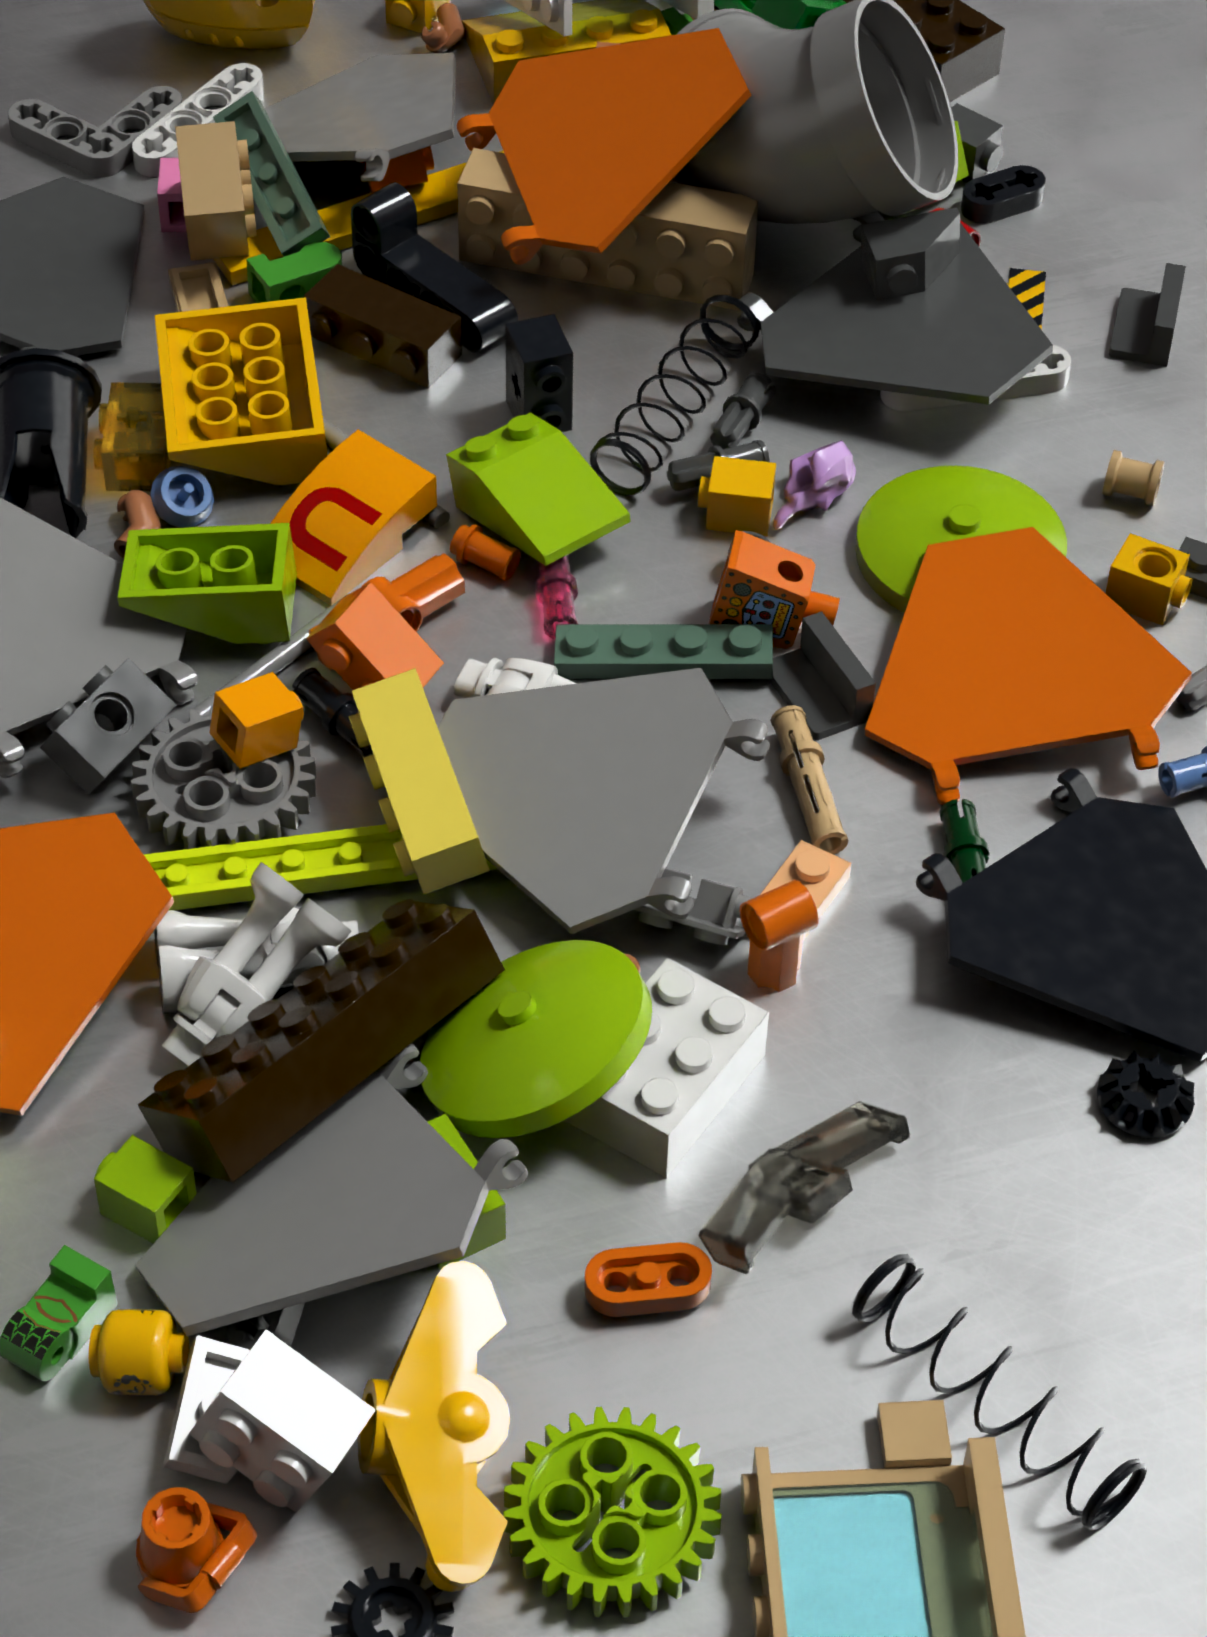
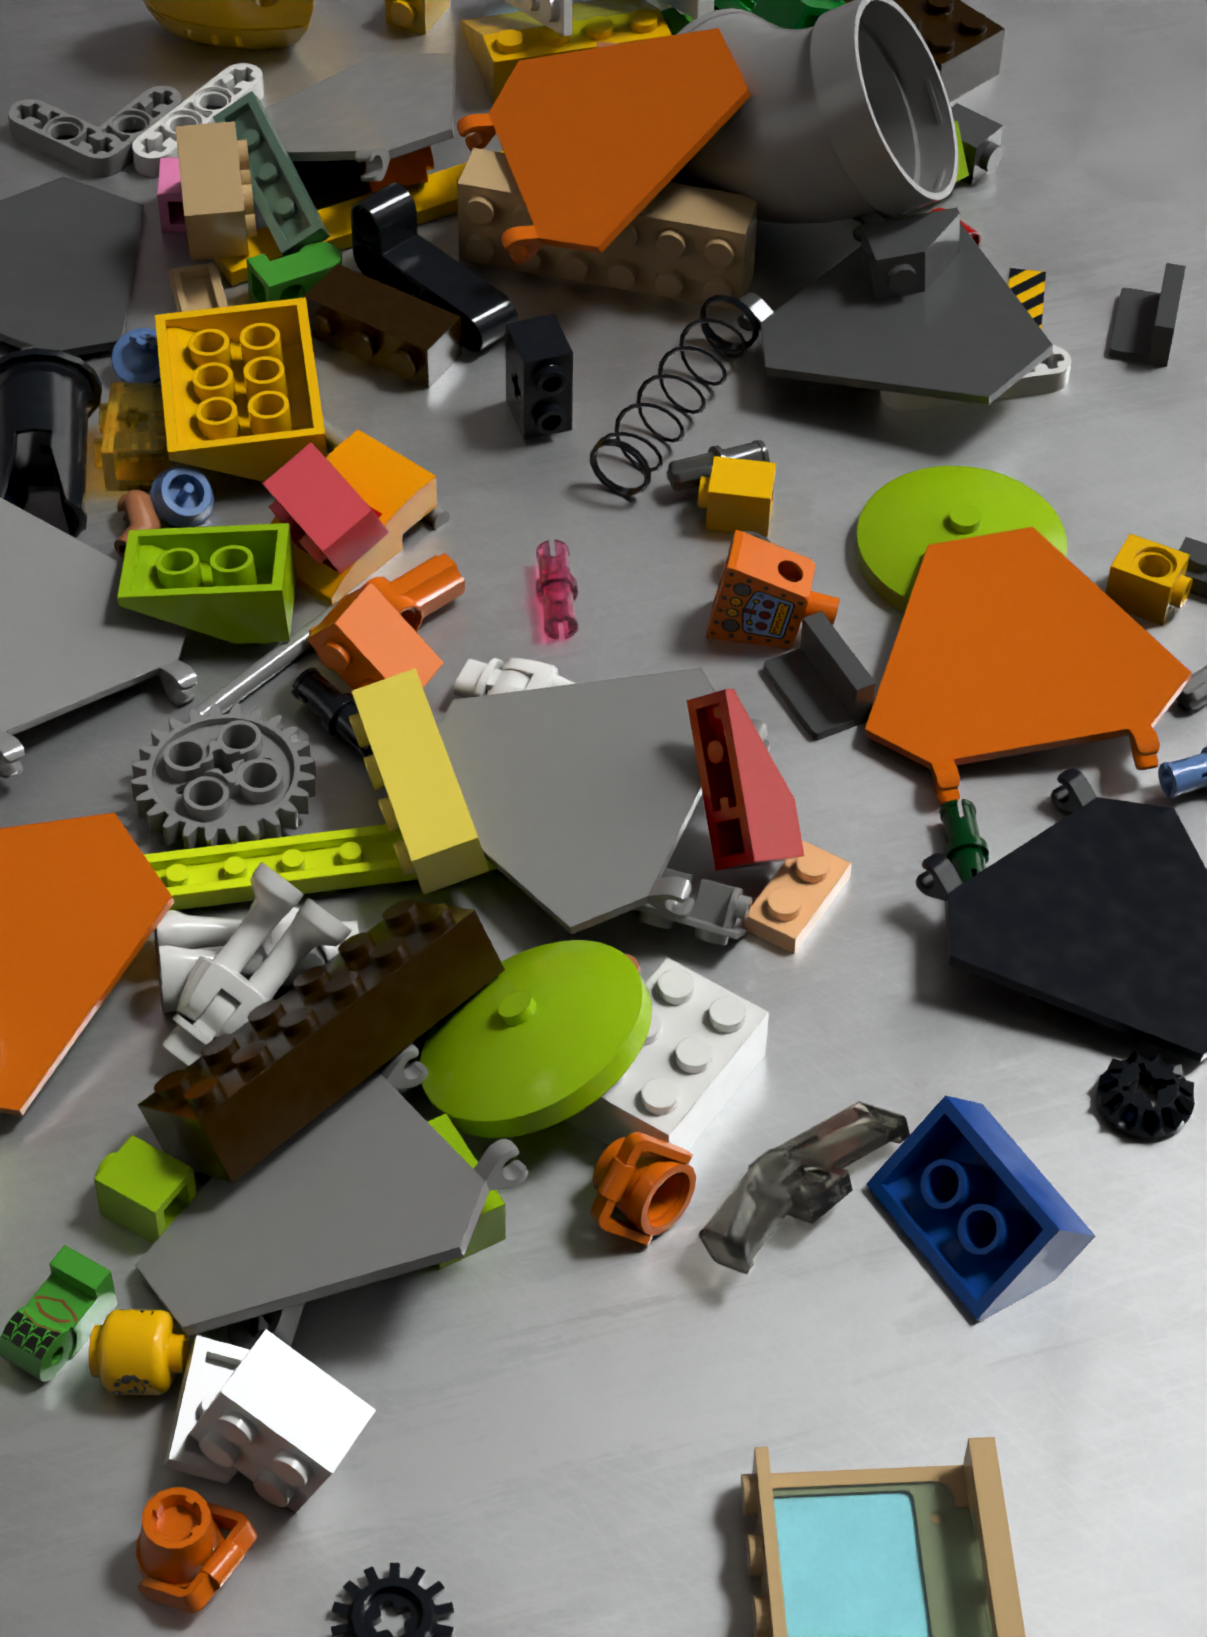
(85, 748): dark grey brick -> none
(136, 357): none -> medium blue hat
(256, 719): light orange brick -> none
(325, 508): none -> coral brick
(441, 1425): yellow piece -> none
(446, 31): nougat arm -> none
(473, 546): orange pin -> none
(533, 489): lime slope -> none
(645, 649): sand green plate -> none
(645, 1182): none -> orange piece
(647, 1279): orange plate -> none
(660, 1541): lime gear -> none
(742, 411): dark grey axle -> none
(743, 793): none -> red slope
(776, 933): orange piece -> none
(793, 738): tan pin -> none
(816, 480): lavender piece -> none
(913, 1434): tan tile -> none
(979, 1208): none -> blue slope
(1003, 194): black beam -> none
(1096, 1502): black piece -> none
(1133, 478): tan bush -> none

